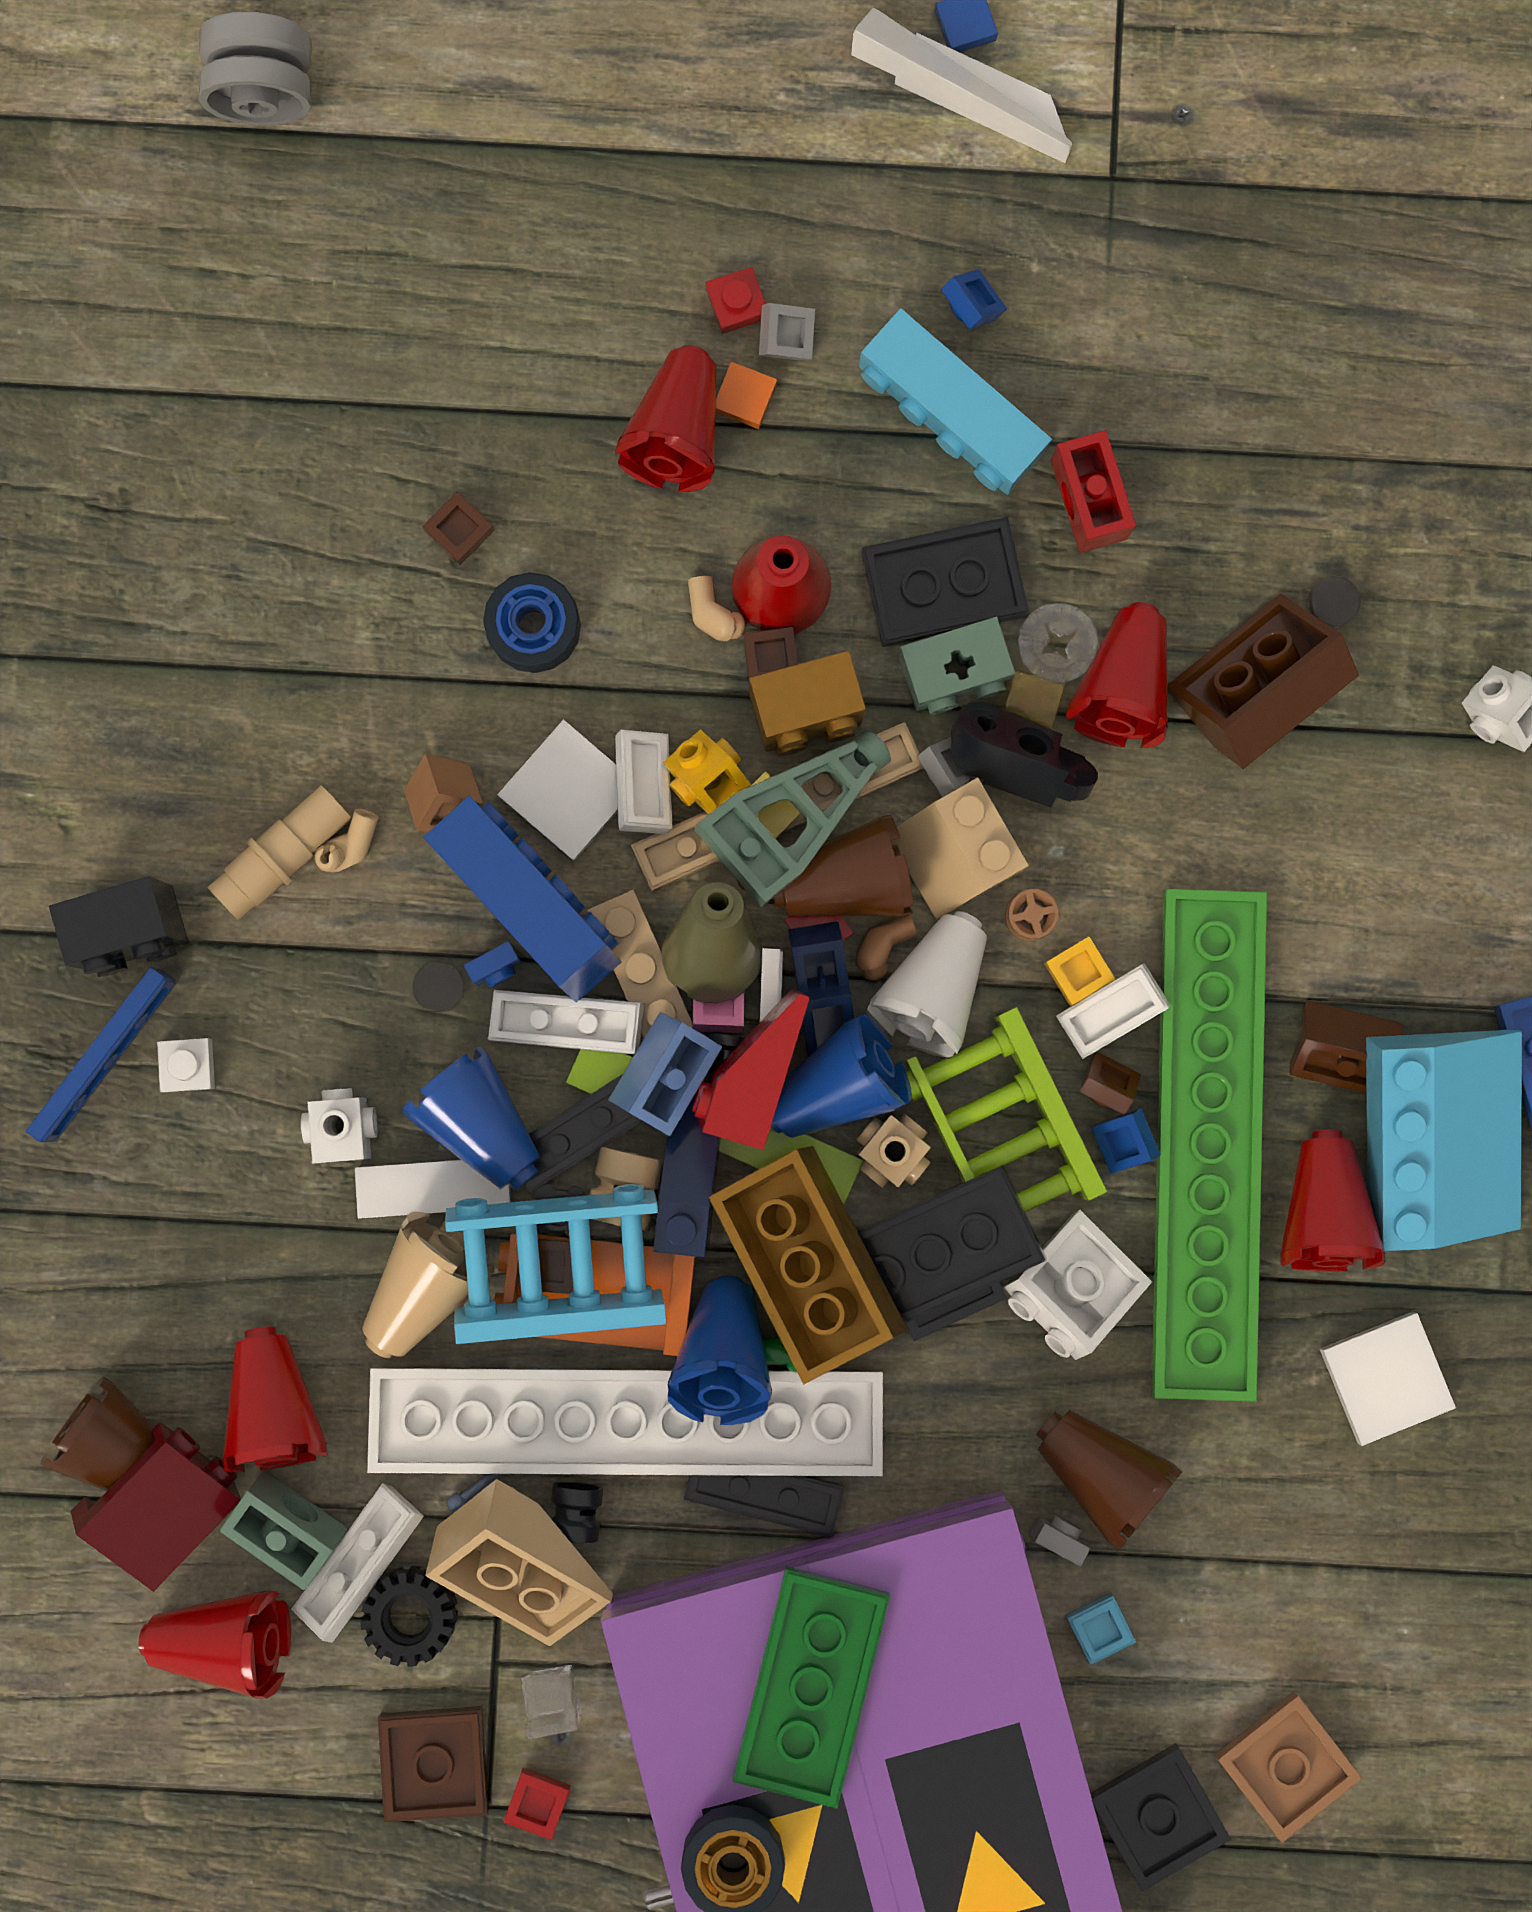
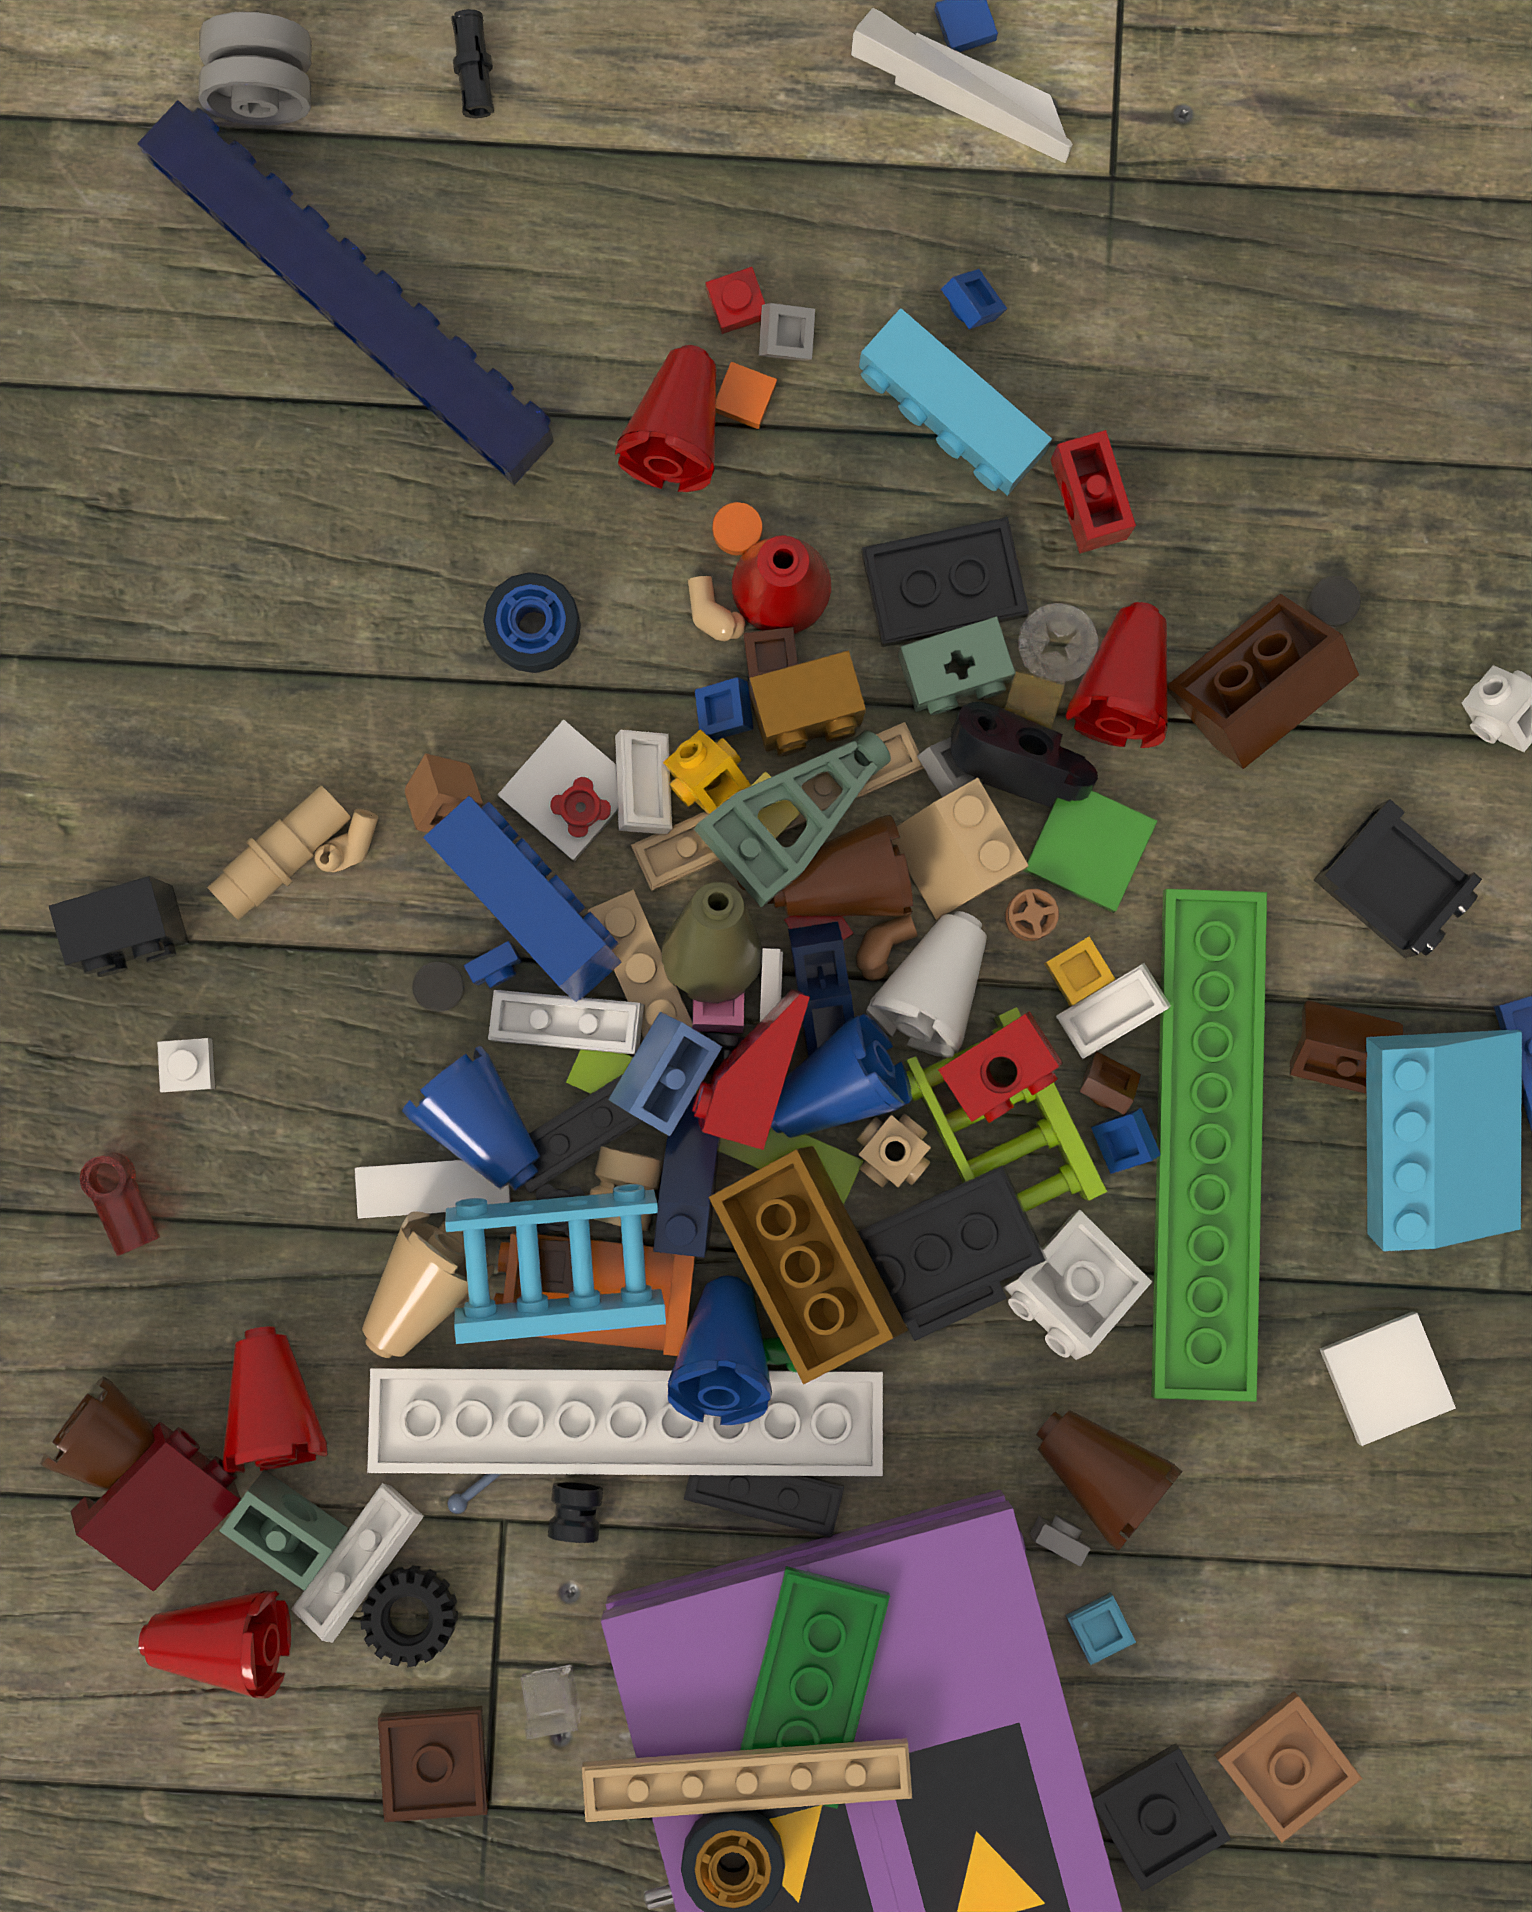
(101, 1056): blue tile -> none
(120, 1210): none -> clear red piece
(320, 1129): white brick -> none
(346, 291): none -> clear blue brick
(458, 528): reddish brown plate -> none
(472, 64): none -> black pin
(516, 1564): tan slope -> none
(537, 1803): red plate -> none
(580, 792): none -> red plate
(724, 708): none -> blue plate
(737, 528): none -> orange tile
(746, 1780): none -> tan tile
(971, 1076): none -> red brick
(1091, 848): none -> bright green tile
(1330, 1210): red cone -> none
(1398, 882): none -> black panel

